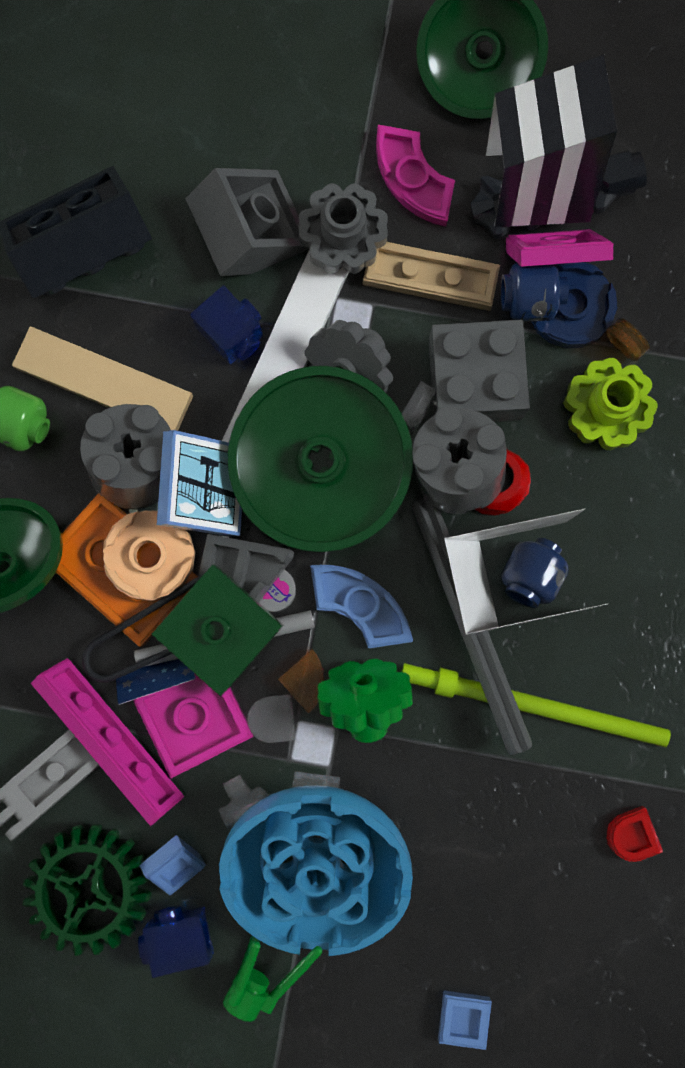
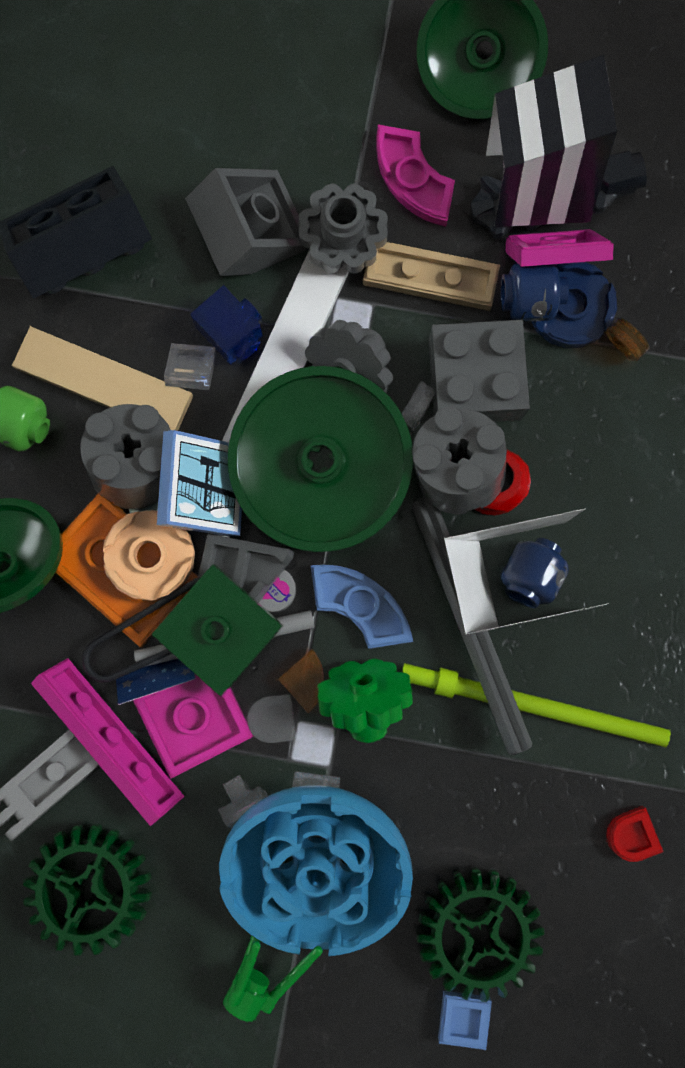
(172, 865): medium blue tile -> none
(176, 941): clear blue brick -> none
(190, 366): none -> clear tile
(513, 957): none -> dark green gear
(598, 418): lime plant -> none

